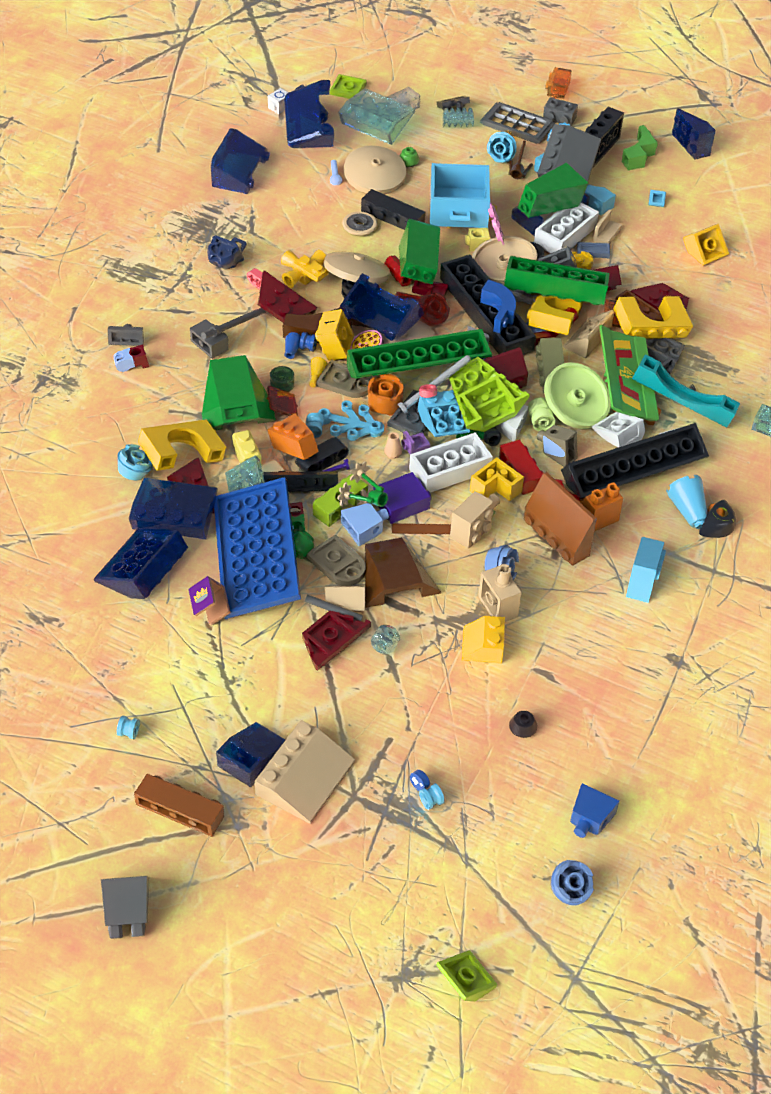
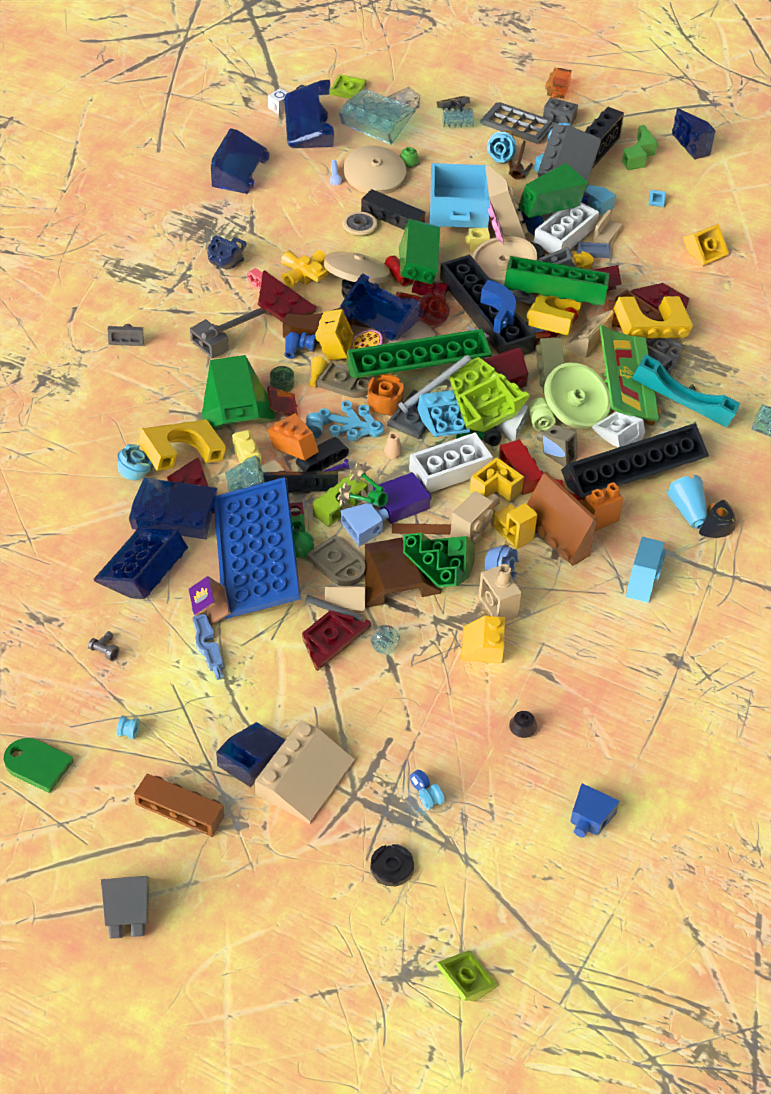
(37, 764): none -> green tile
(111, 652): none -> dark grey piece
(131, 358): leg -> none
(208, 650): none -> medium blue piece
(392, 865): none -> black tile
(414, 443): medium lavender bracket -> none
(428, 391): coral tile -> none
(442, 560): none -> green brick
(504, 205): none -> tan slope
(516, 524): none -> yellow brick
(572, 882): medium blue cone -> none

